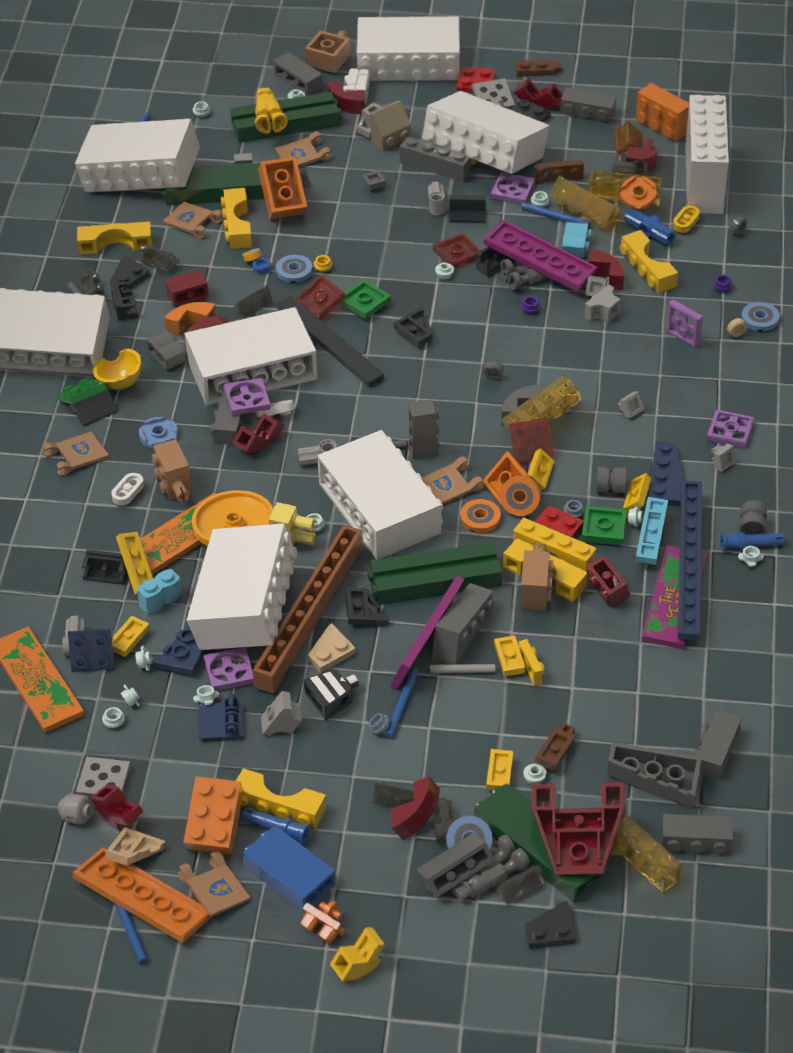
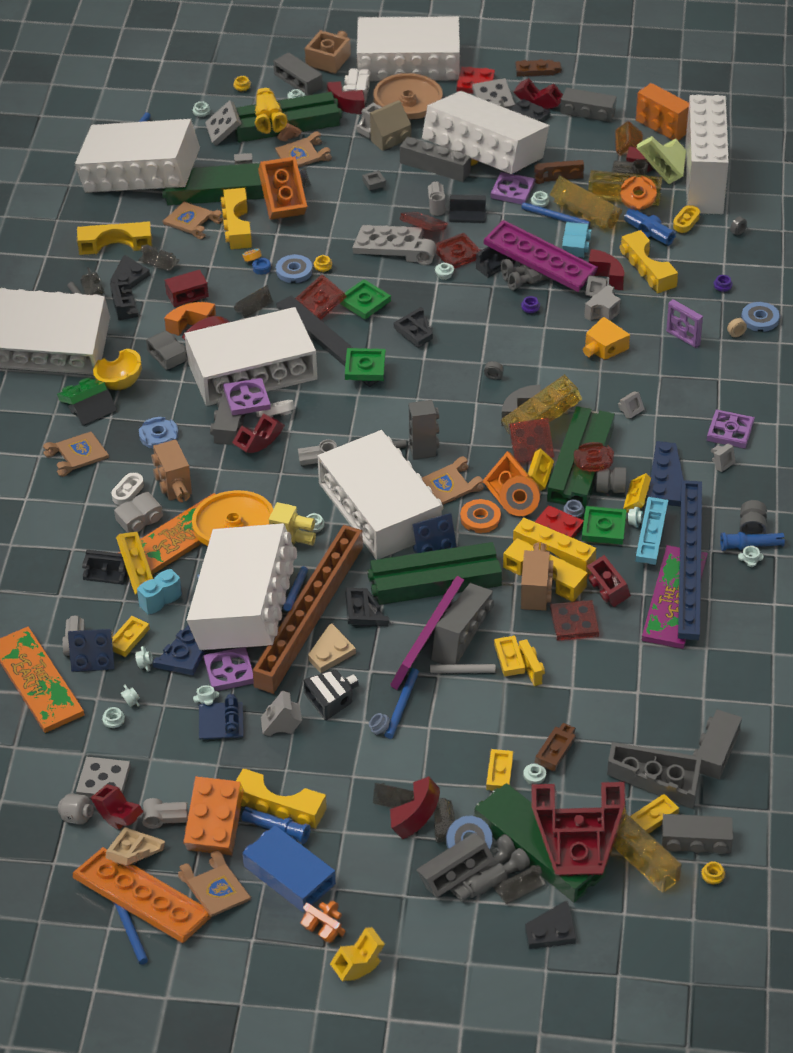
(139, 512): none -> light grey brick
(157, 813): none -> light grey piece
(223, 122): none -> light grey tile
(242, 83): none -> yellow plate
(289, 132): none -> nougat tile
(295, 588): none -> blue bar
(365, 364): none -> green plate
(394, 241): none -> light grey hinge
(411, 90): none -> medium nougat dish
(423, 221): none -> clear red tile
(434, 534): none -> dark blue hinge
(567, 479): none -> dark green brick
(574, 620): none -> clear red tile
(593, 457): none -> clear red tile
(606, 340): none -> light orange torso
(651, 815): none -> yellow plate
(666, 158): none -> yellowish green arch
(713, 868): none -> yellow plate

